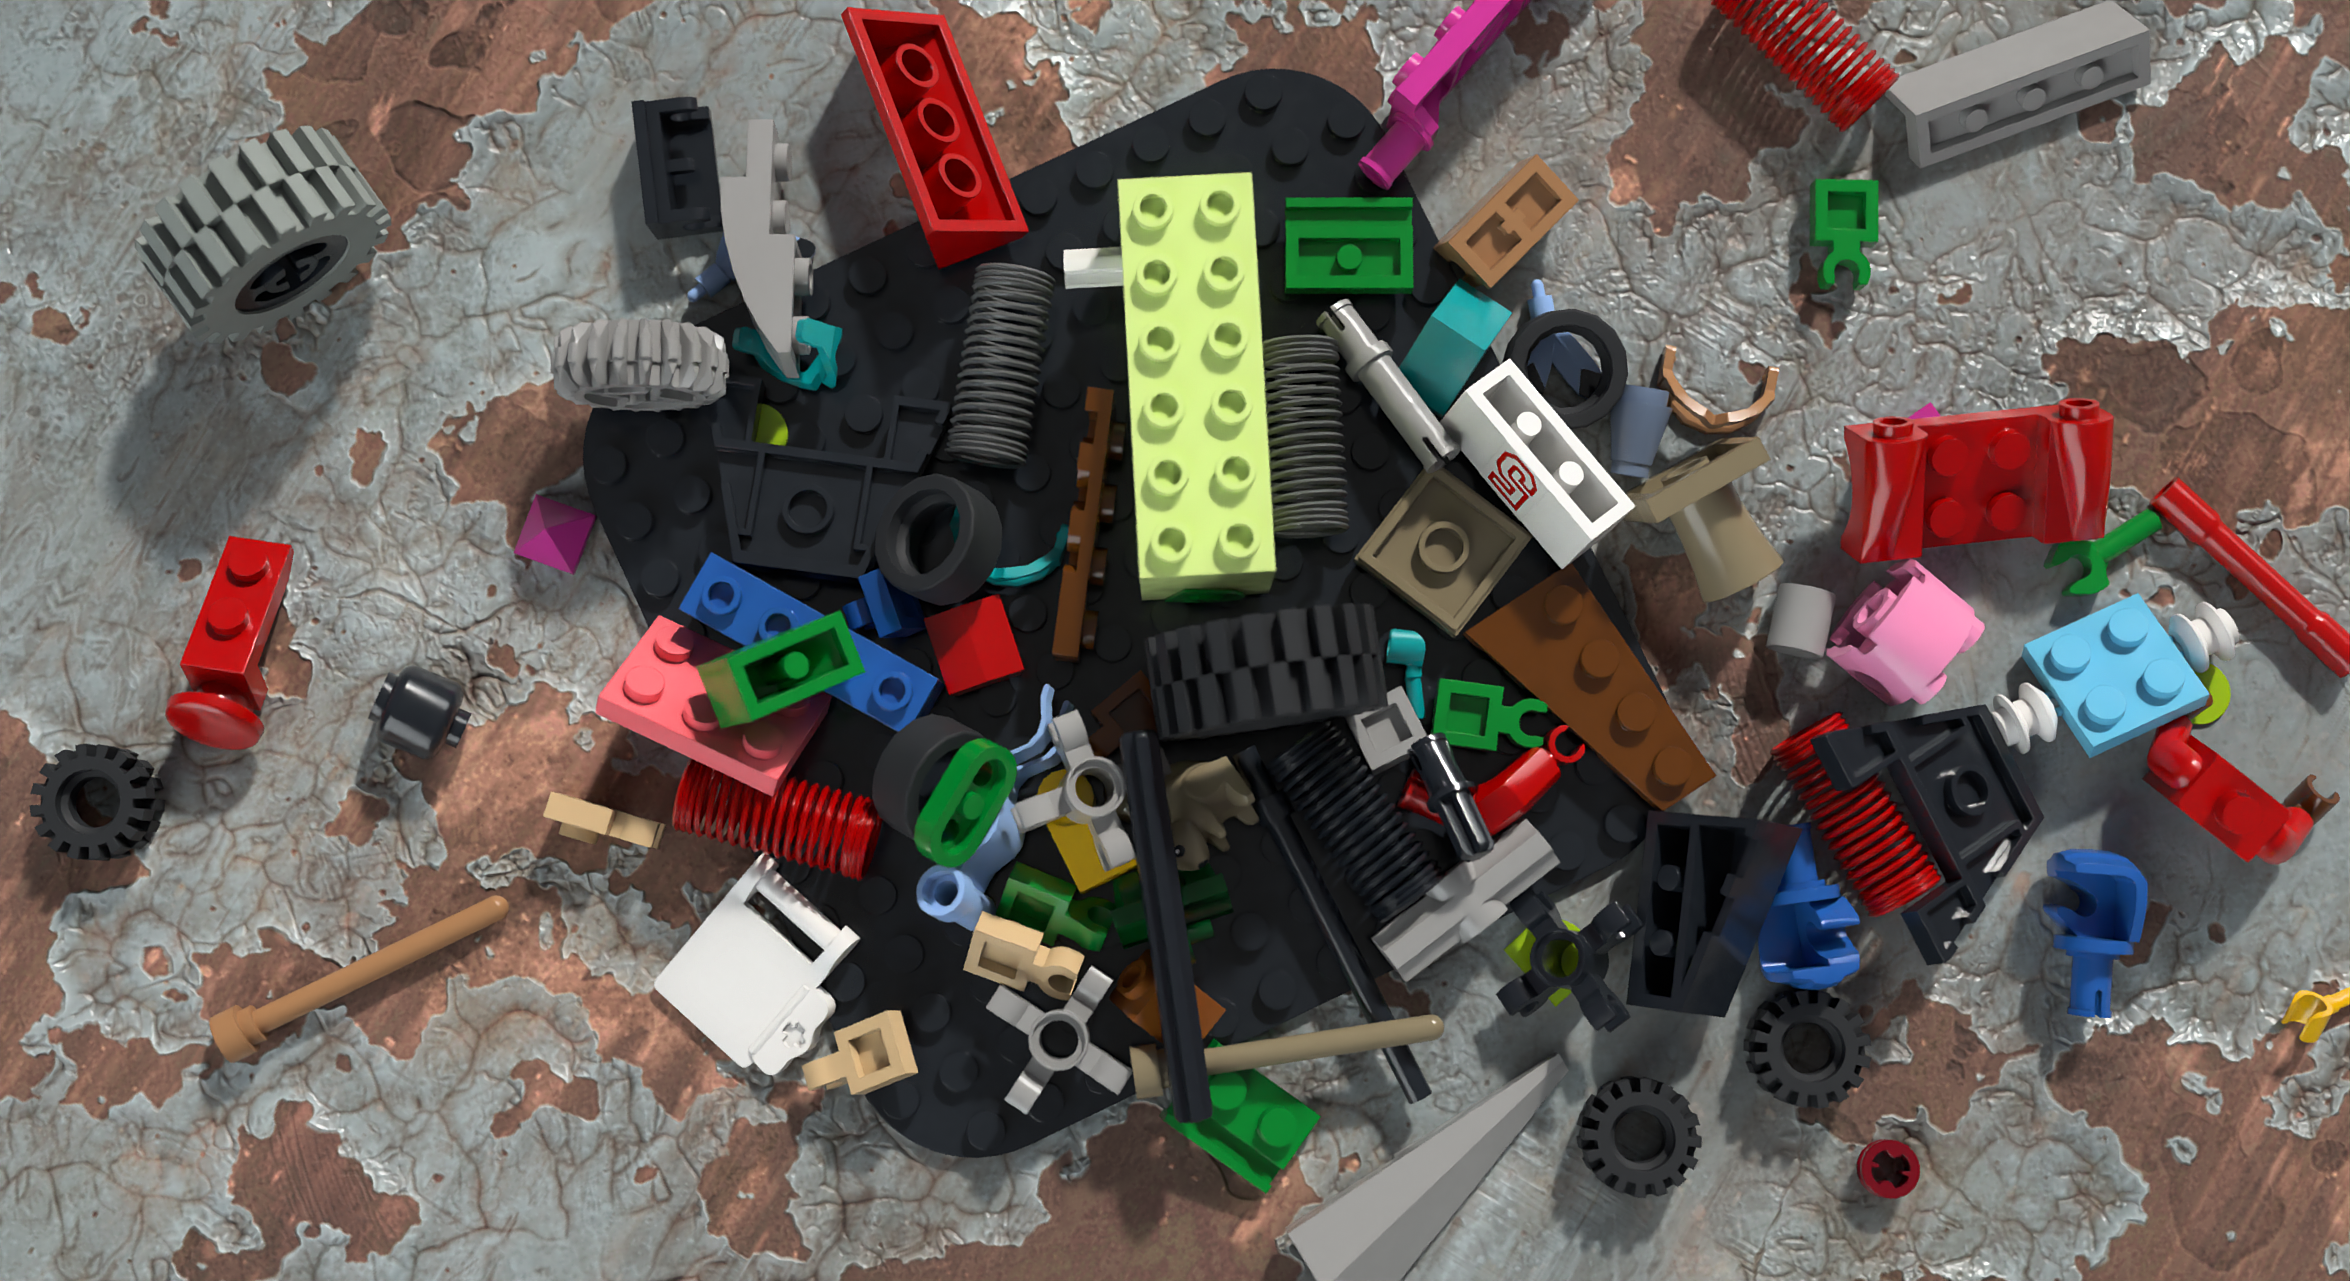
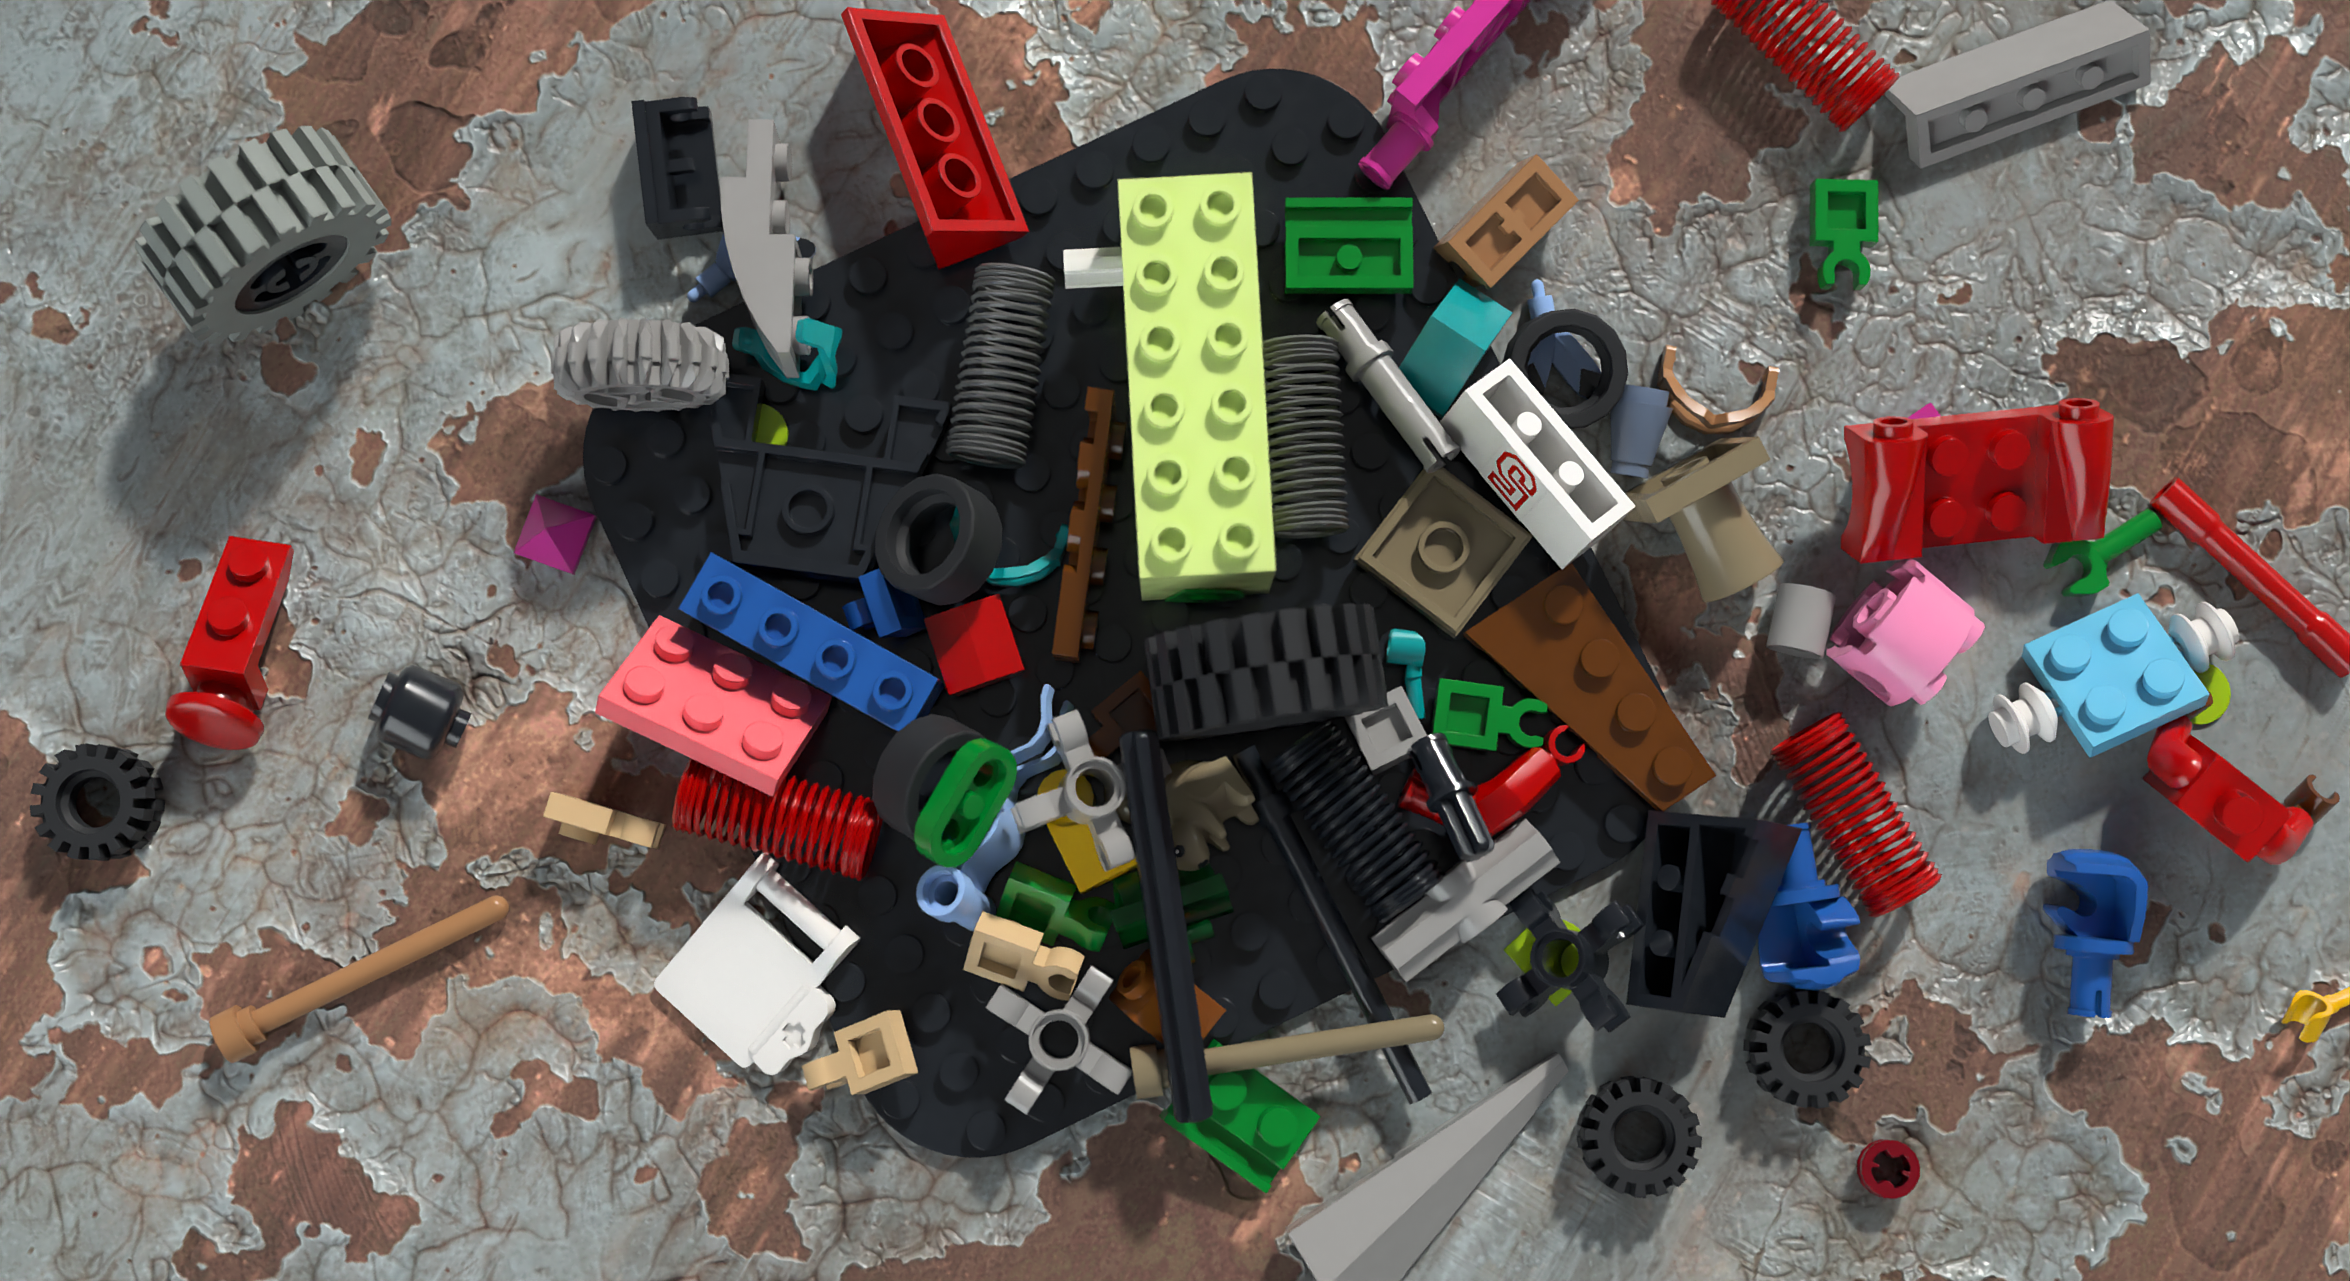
(780, 670): green slope -> none
(1962, 798): black wing -> none

